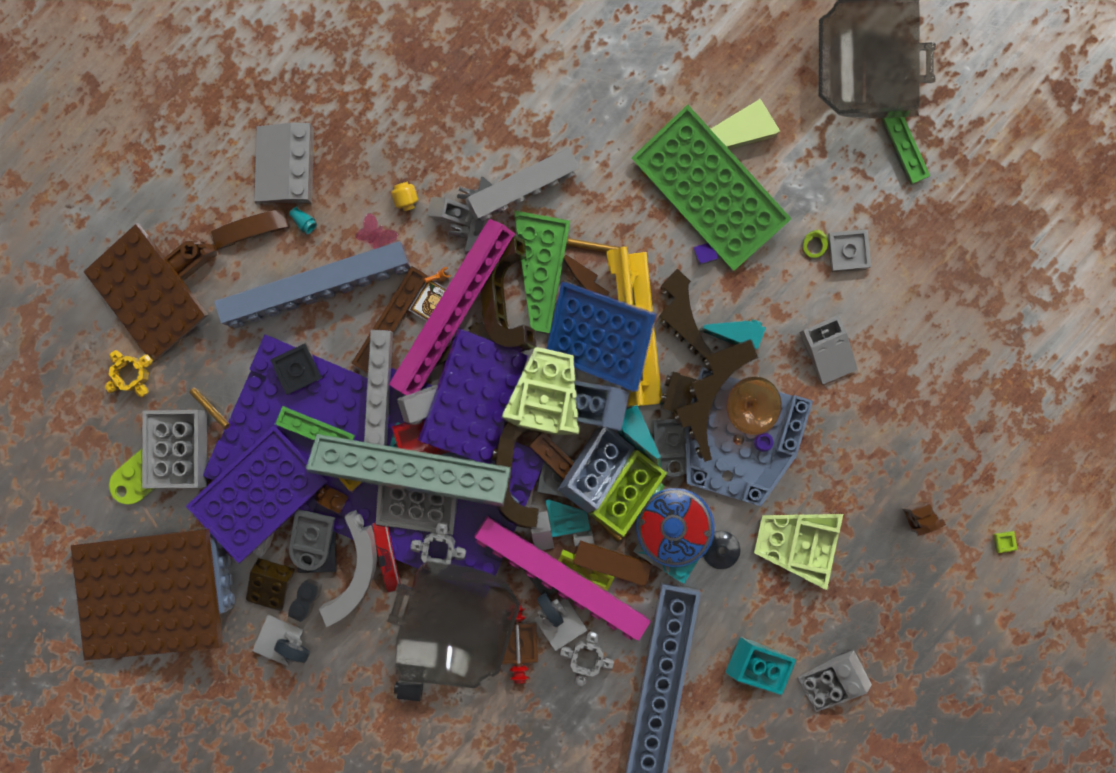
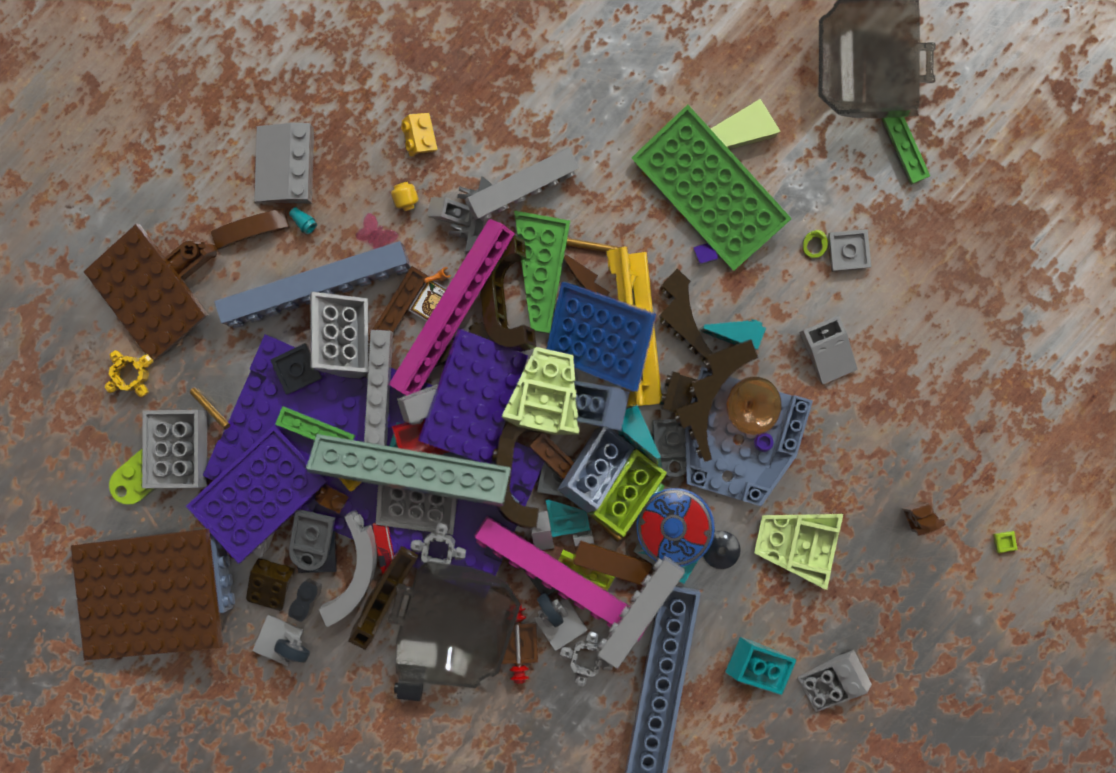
(339, 334): none -> light grey slope
(381, 598): none -> dark brown arch
(418, 134): none -> yellow bracket
(640, 612): none -> light grey brick

